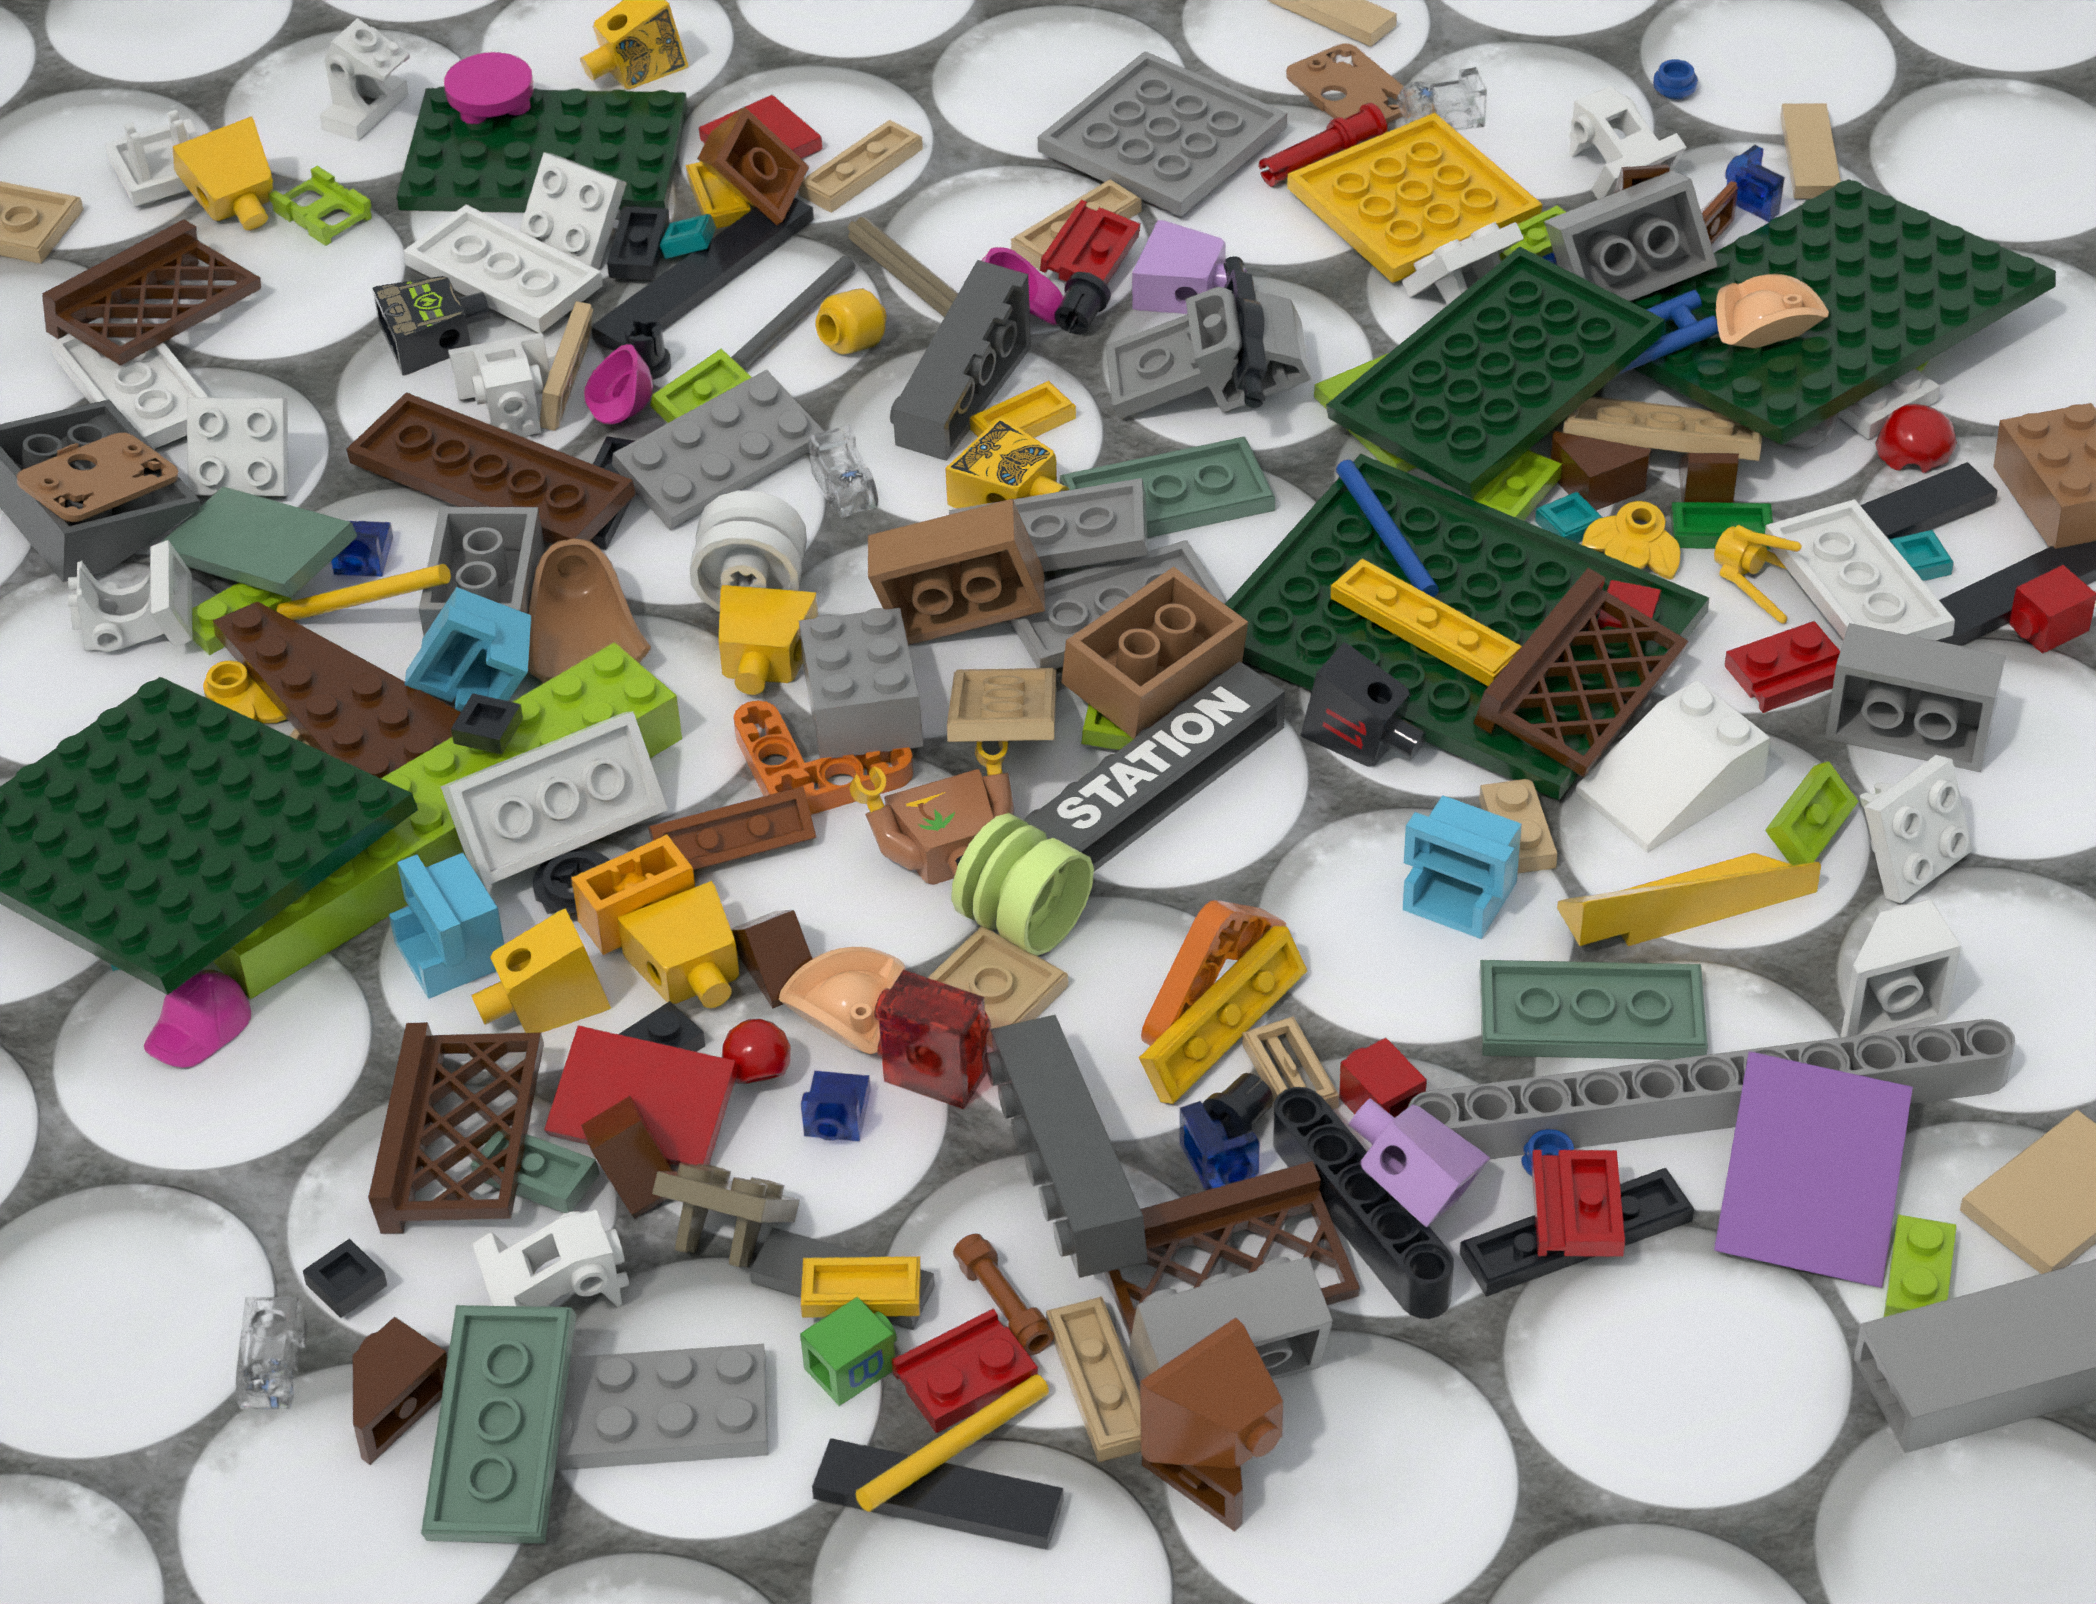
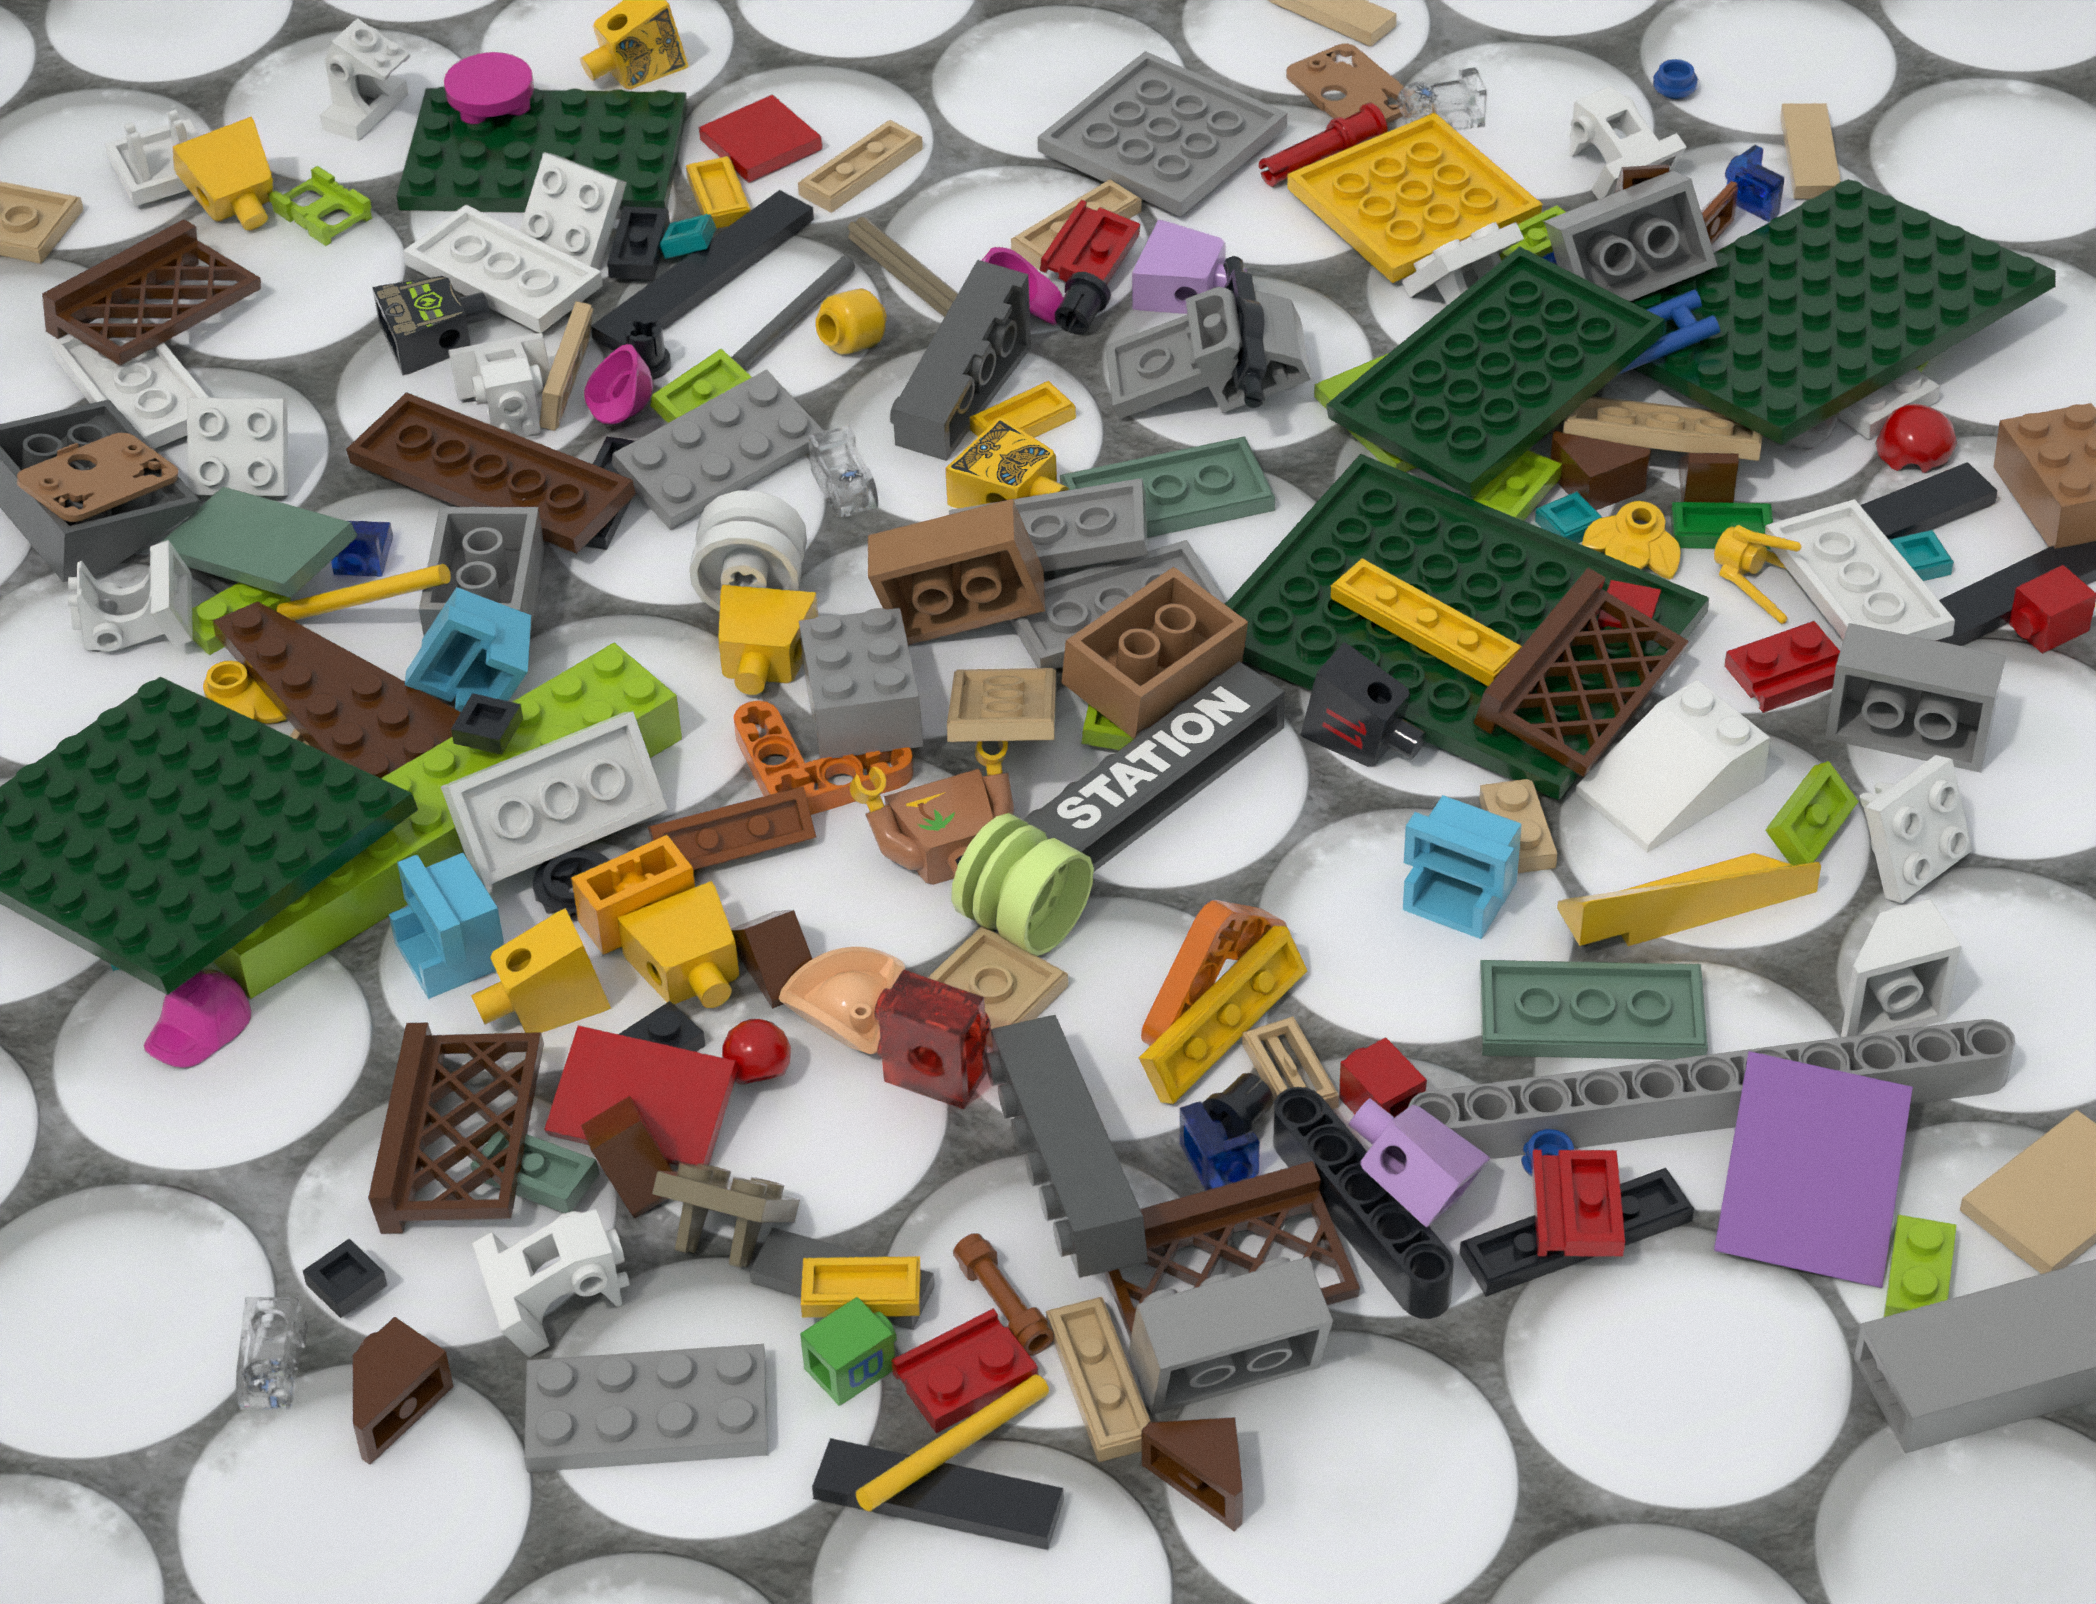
(499, 1424): sand green tile -> none
(577, 610): medium nougat hair -> none
(754, 164): dark orange slope -> none
(835, 1106): clear blue bracket -> none
(1211, 1404): dark orange slope -> none
(1386, 528): blue bar -> none
(1766, 310): light nougat hat -> none

